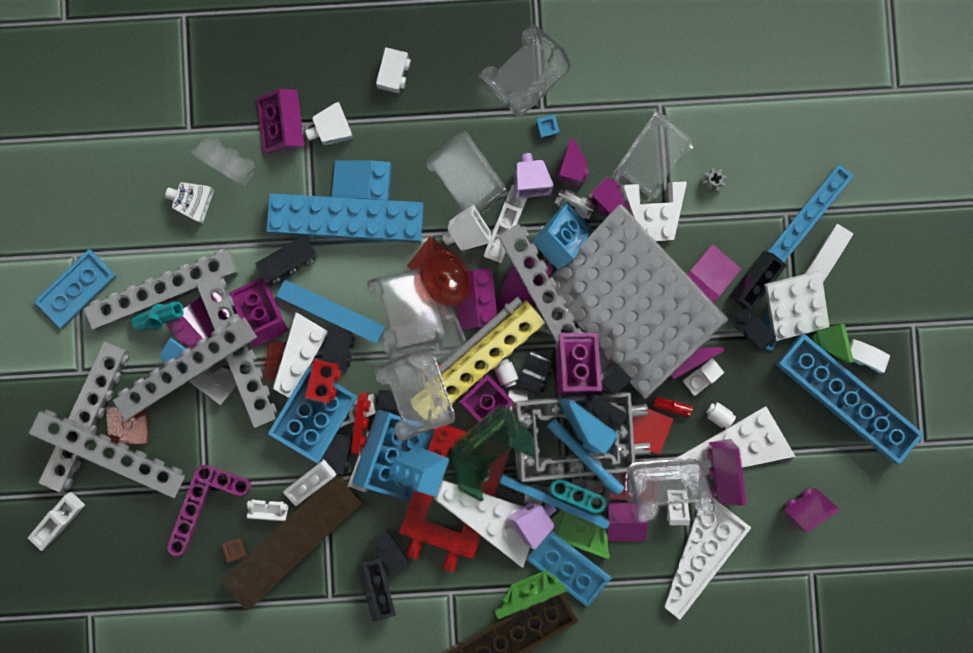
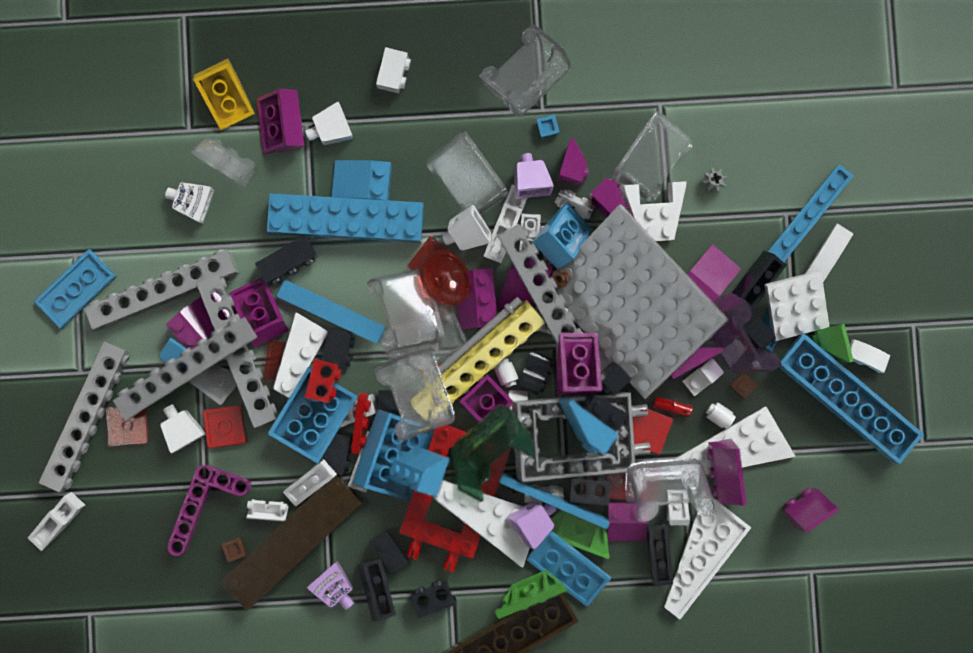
(41, 430): light grey brick -> none
(157, 316): teal piece -> none
(180, 429): none -> white torso
(223, 94): none -> yellow slope
(224, 426): none -> red tile
(333, 587): none -> lavender torso
(435, 604): none -> black brick
(532, 225): none -> white slope
(563, 435): dark azure piece -> none
(564, 275): none -> reddish brown plate
(588, 496): teal beam -> none
(659, 554): none -> black brick
(739, 350): none -> clear purple windscreen
(743, 385): none -> reddish brown plate

